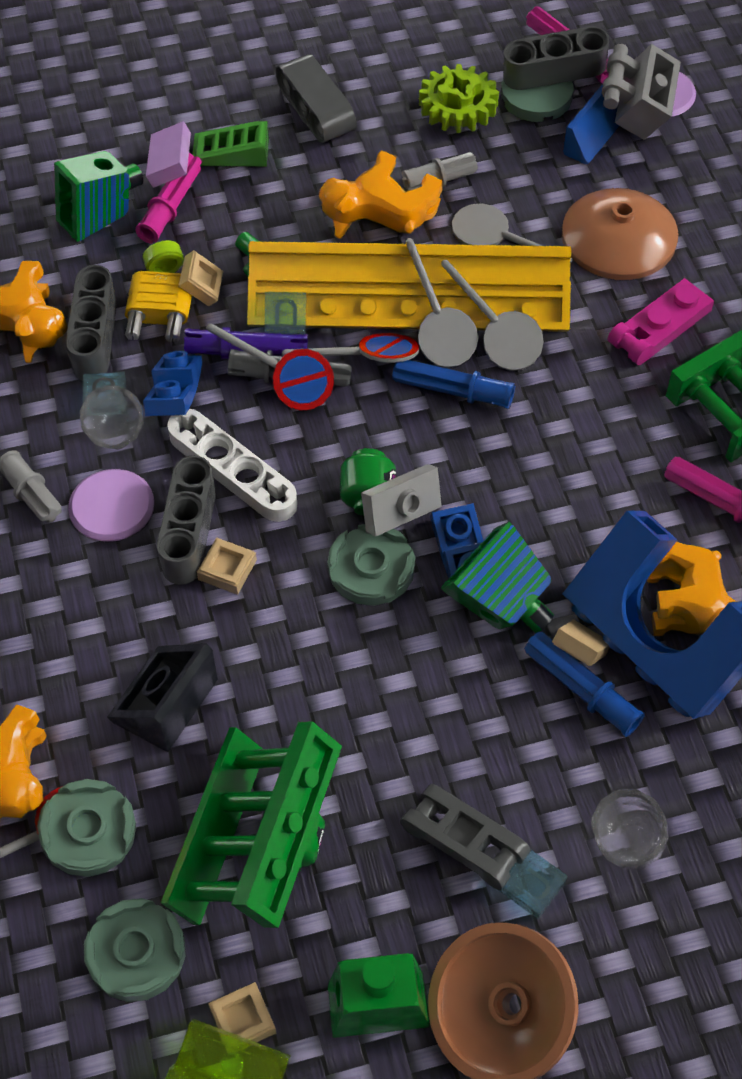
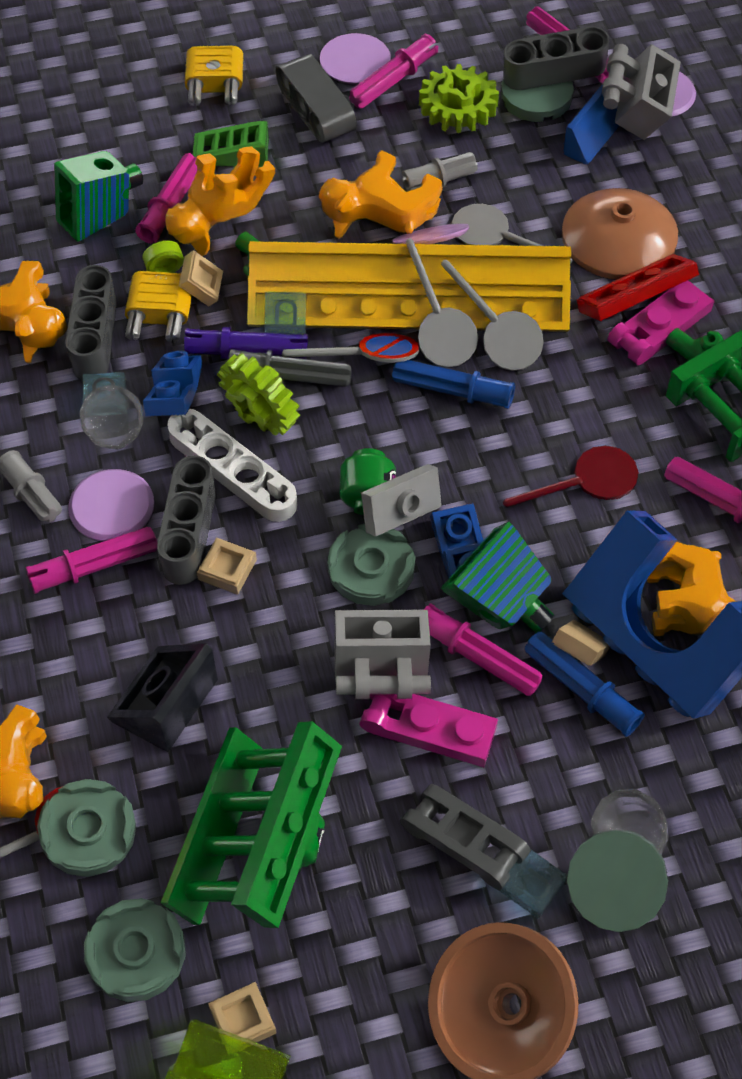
(91, 559): none -> dark pink axle
(168, 154): lavender tile -> none
(213, 70): none -> yellow piece
(218, 197): none -> light orange animal
(258, 394): none -> lime gear
(300, 377): piece -> none
(353, 57): none -> lavender piece
(377, 996): green torso -> none
(382, 652): none -> light grey brick
(404, 63): none -> dark pink axle
(432, 726): none -> dark pink plate
(433, 234): none -> lavender piece
(462, 639): none -> dark pink axle
(600, 472): none -> dark red piece
(617, 880): none -> sand green tile
(637, 287): none -> red tile
(690, 347): none -> green arm

